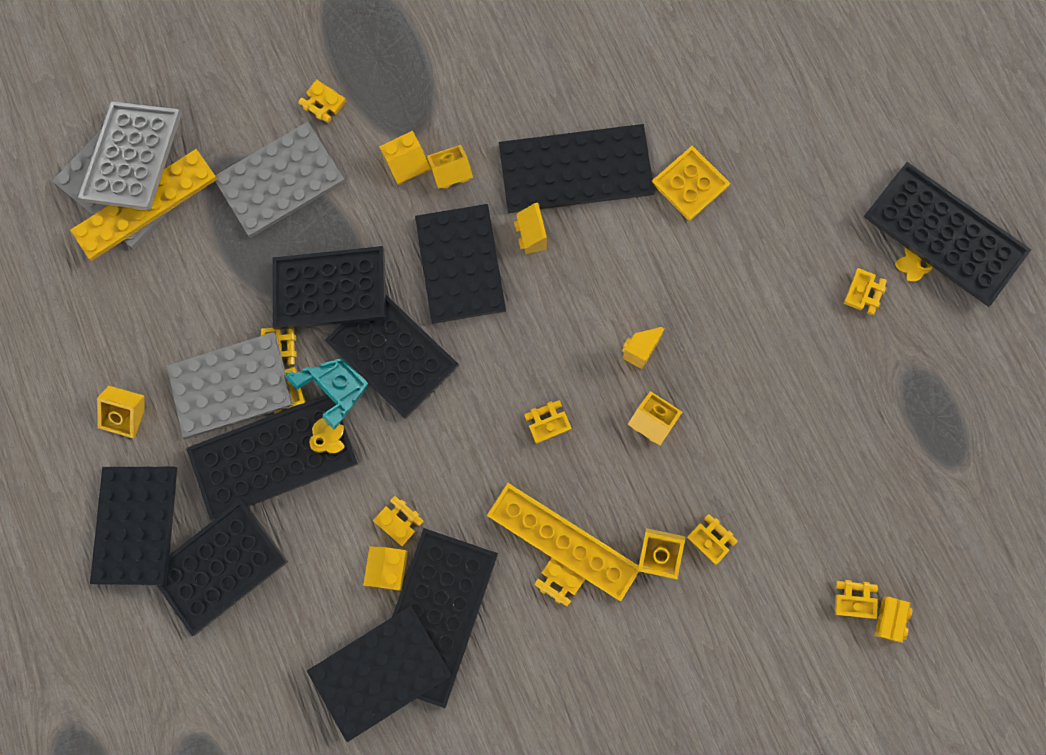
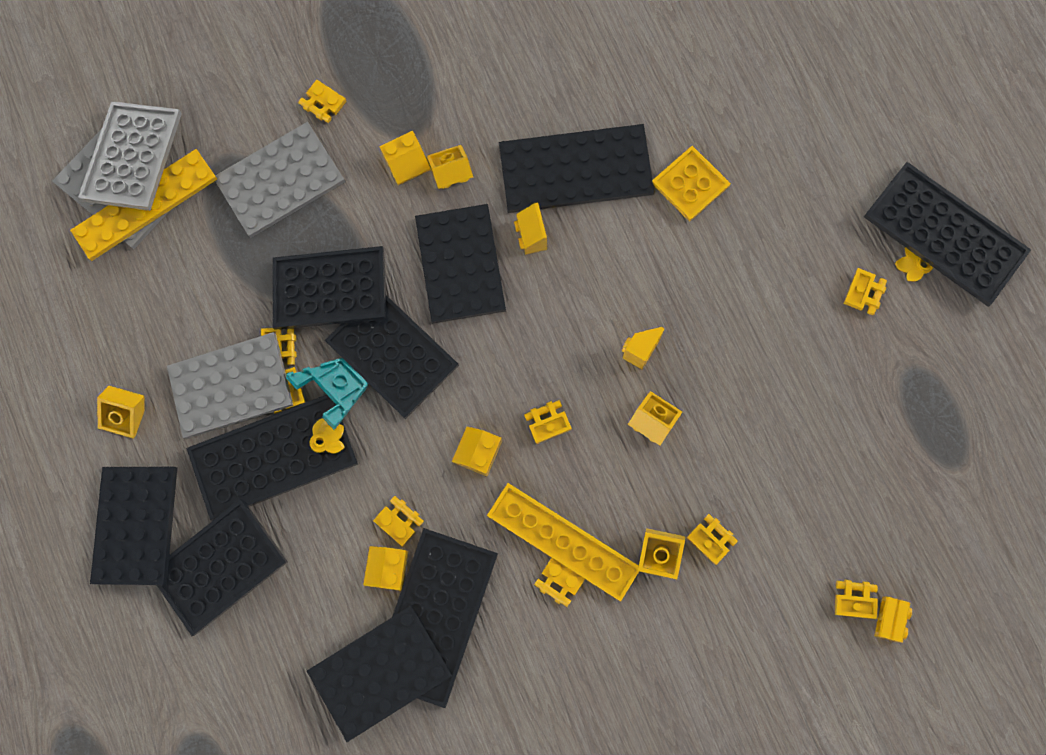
(477, 450): none -> yellow slope

